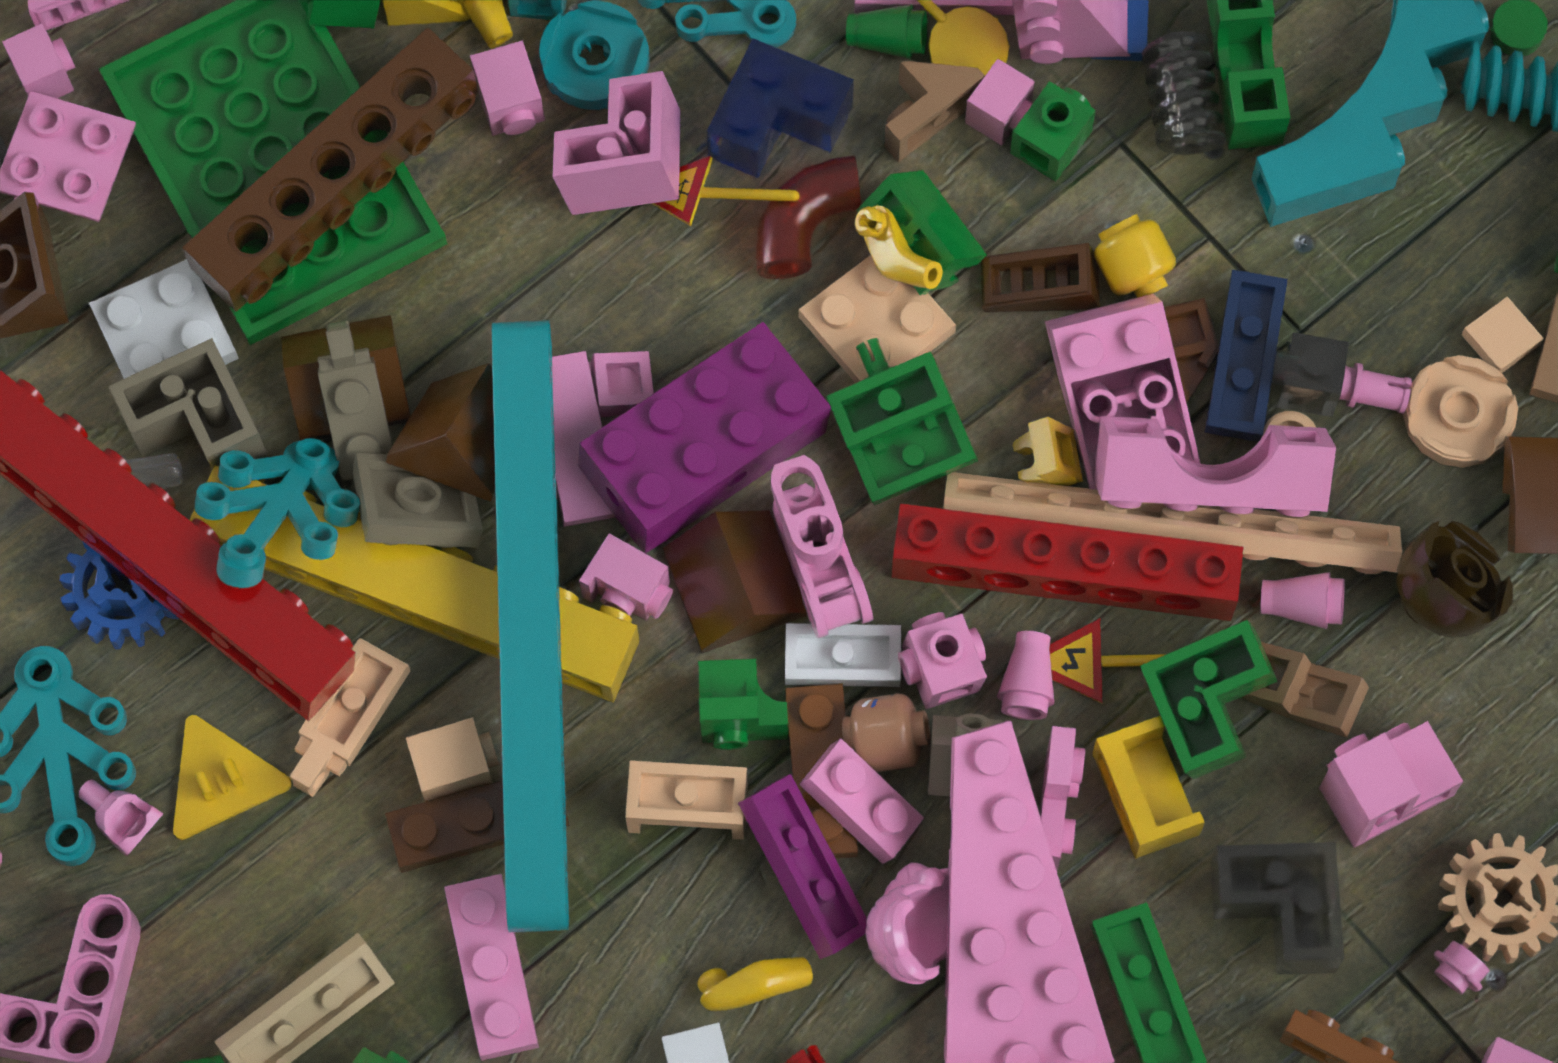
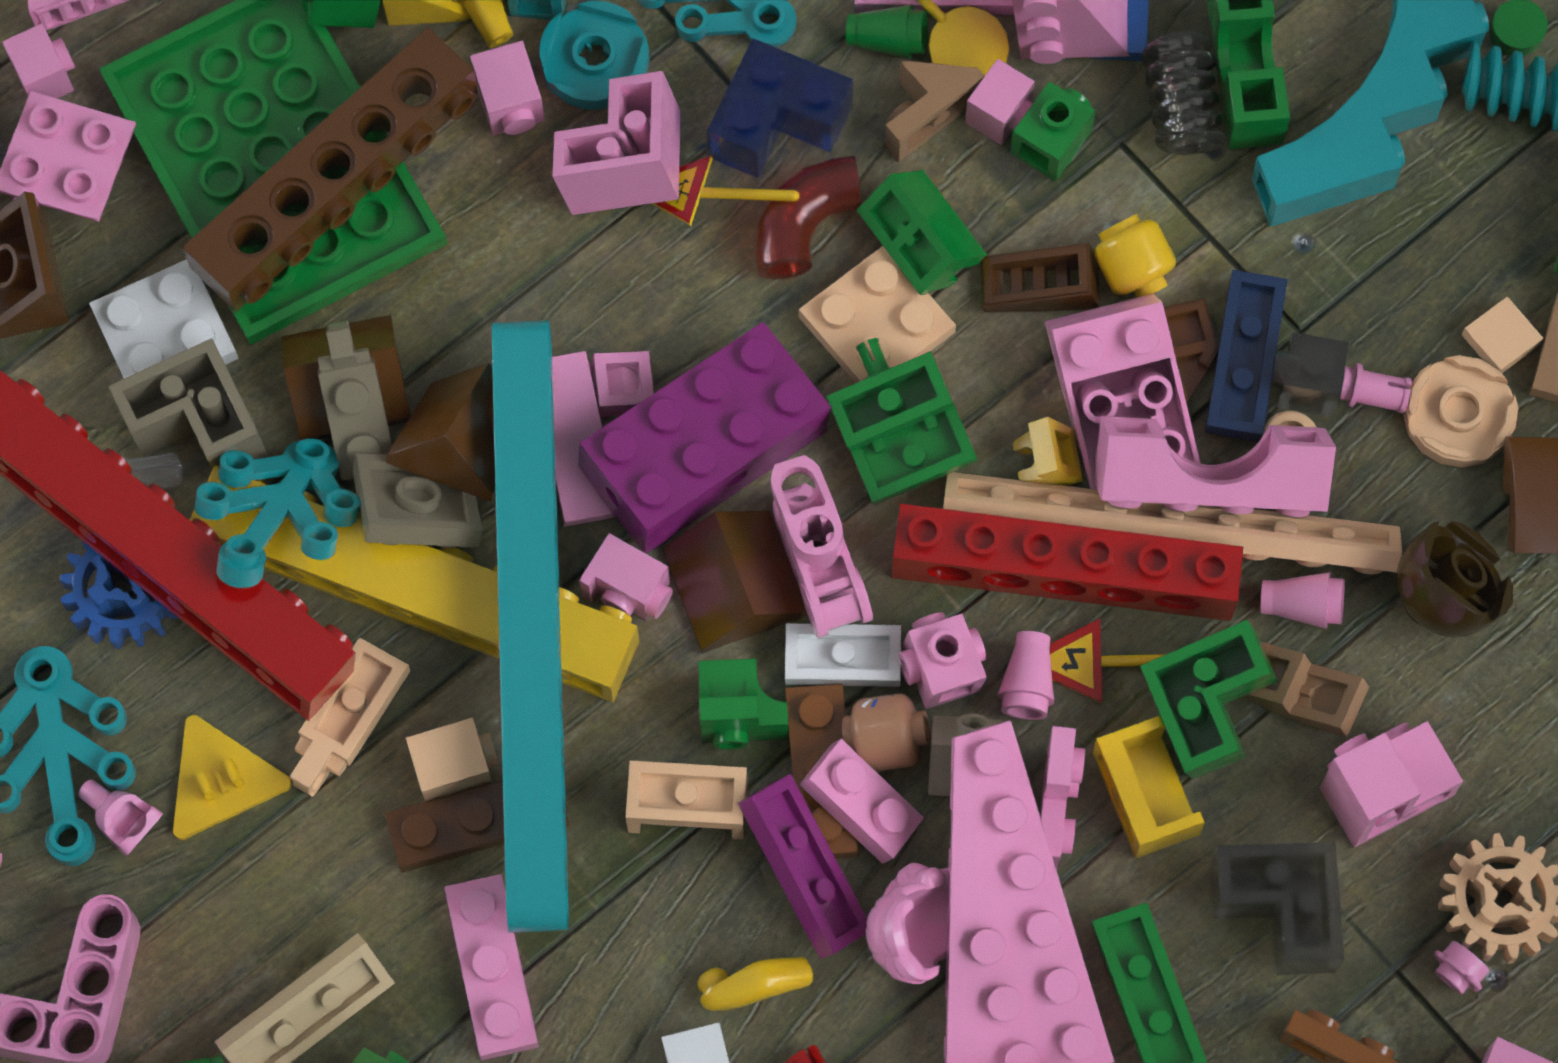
(891, 251): yellow arm -> none

